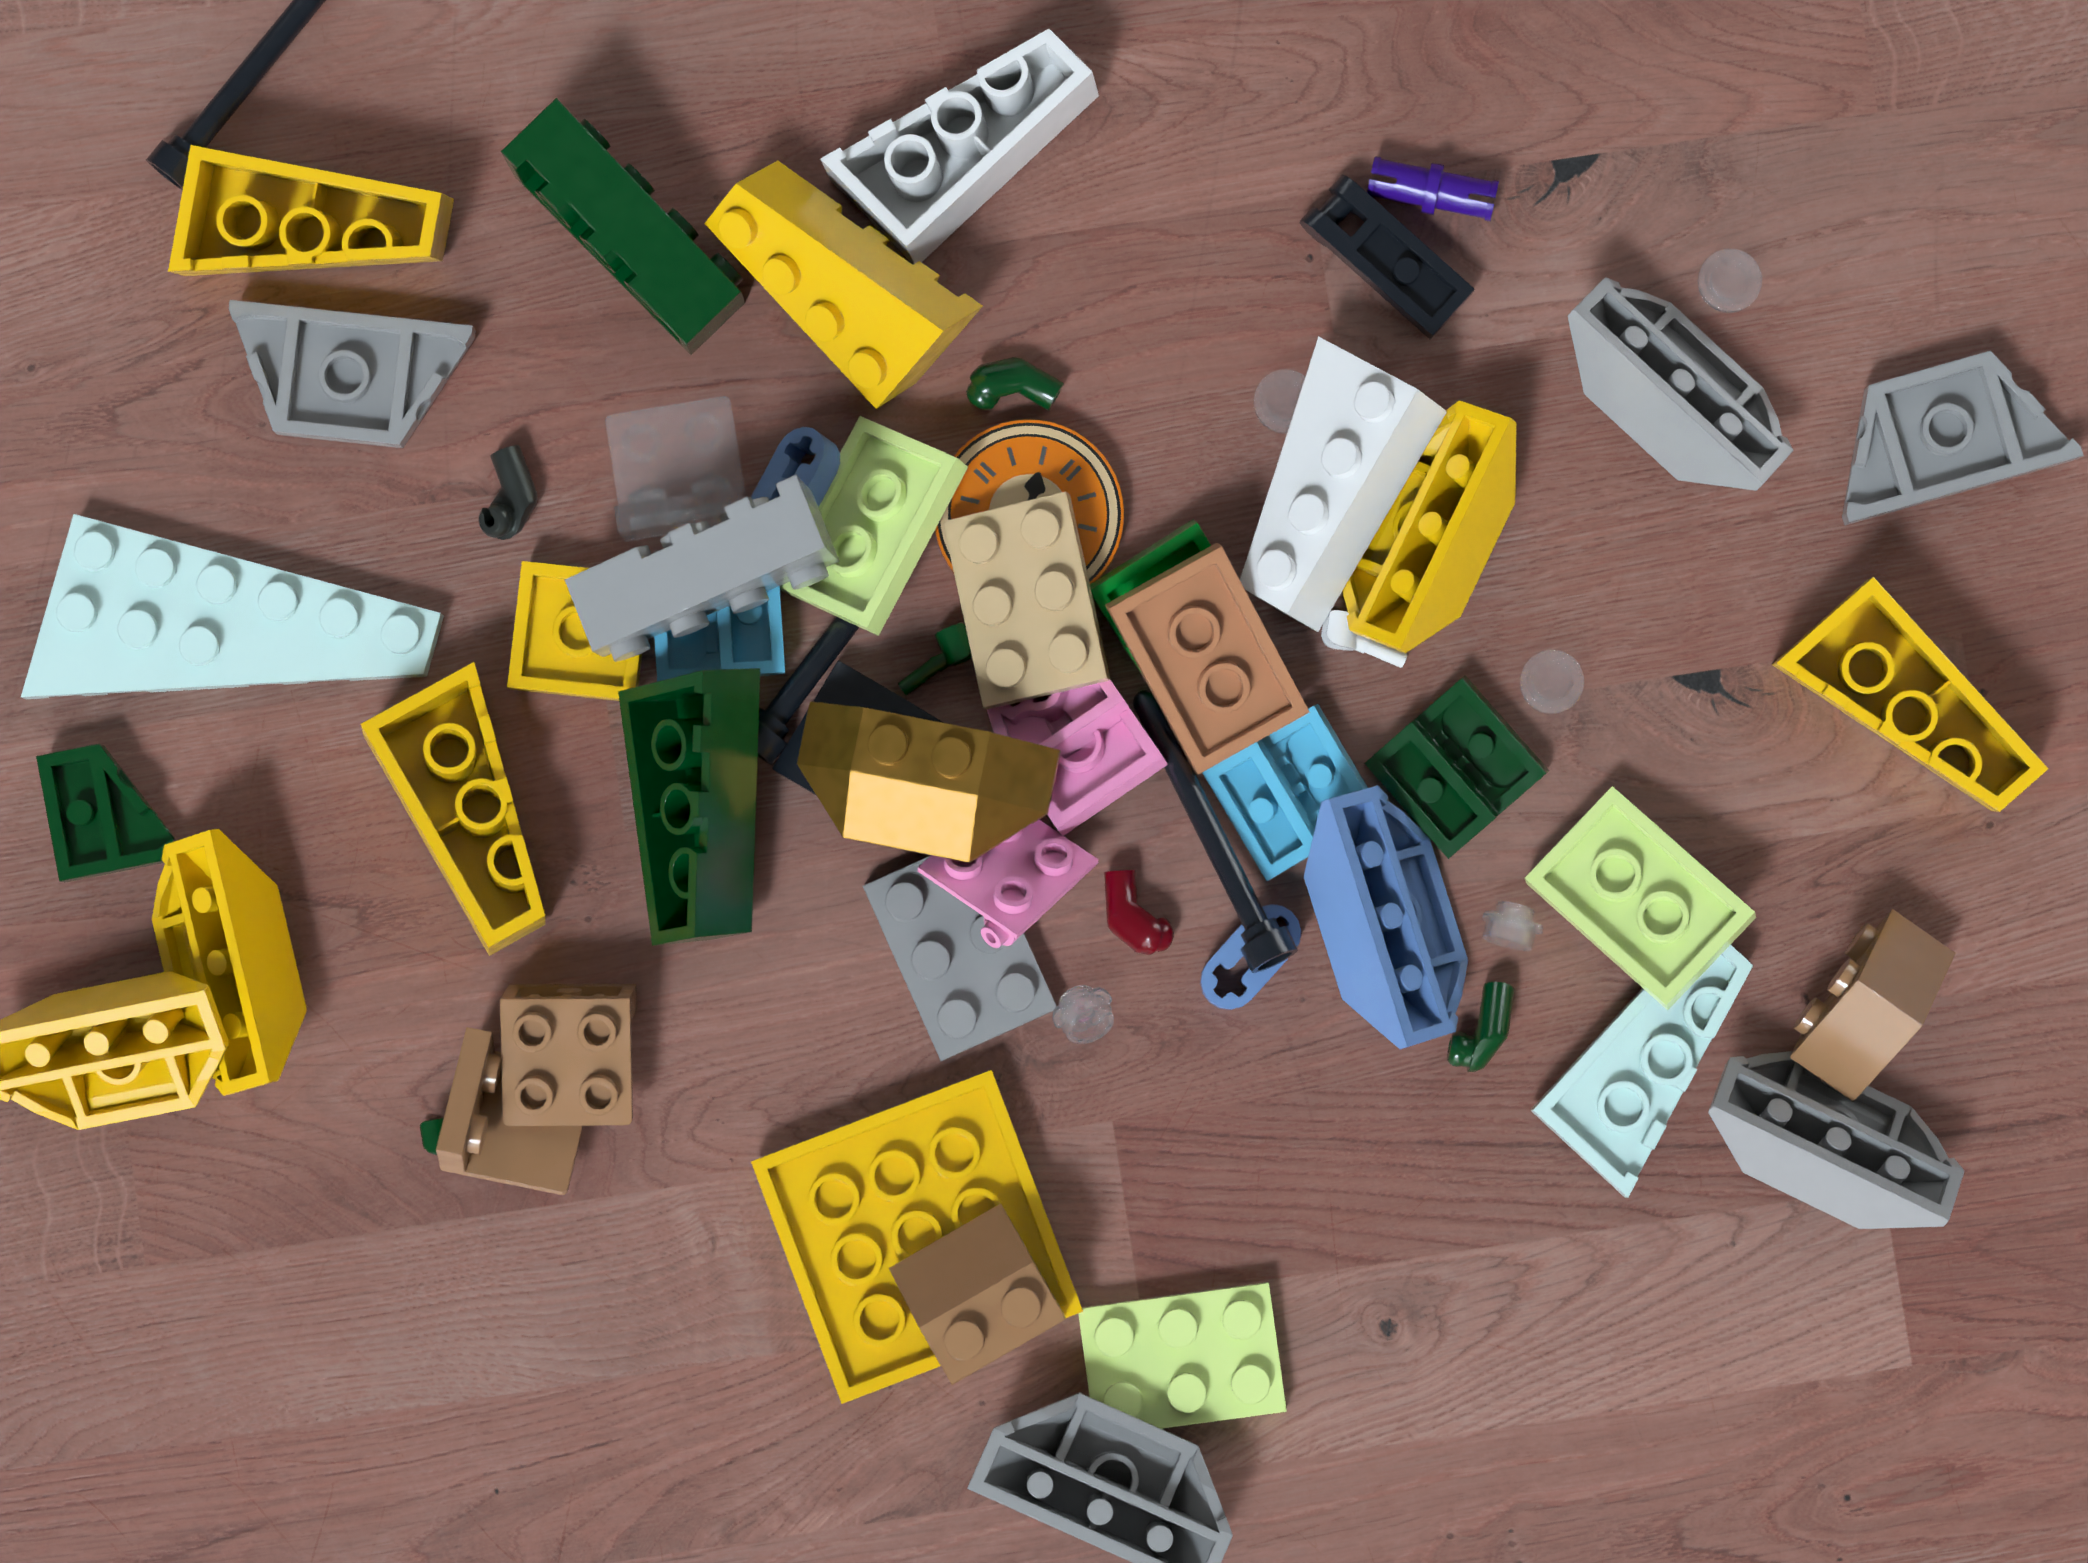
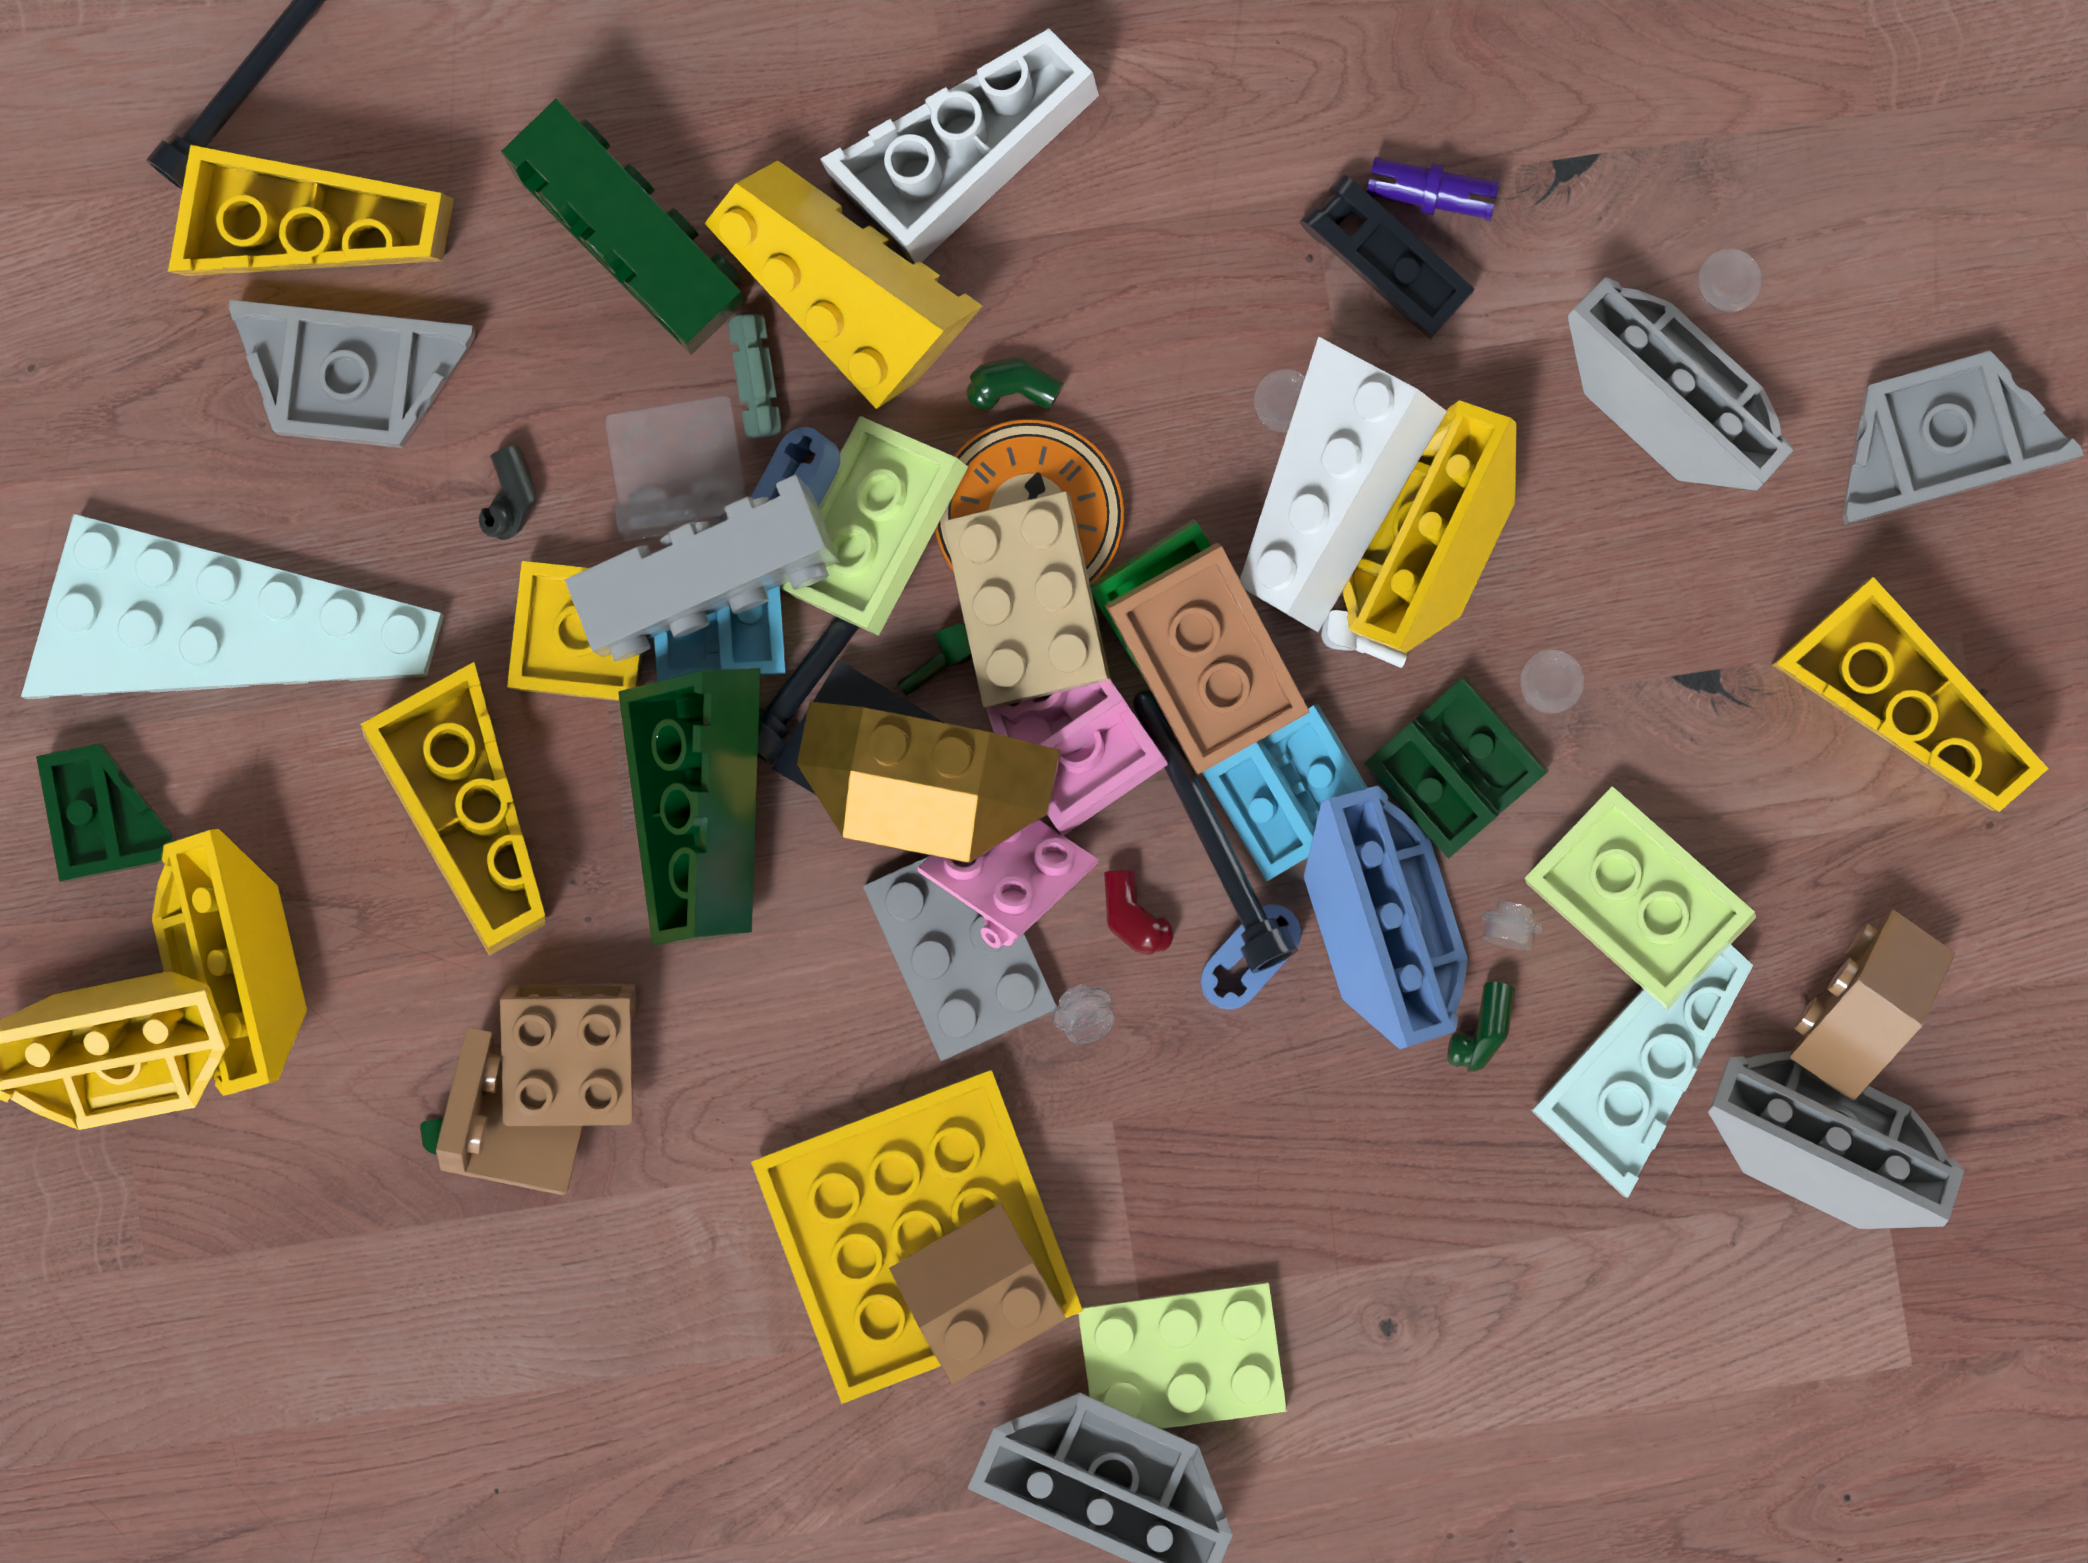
(754, 375): none -> sand green axle

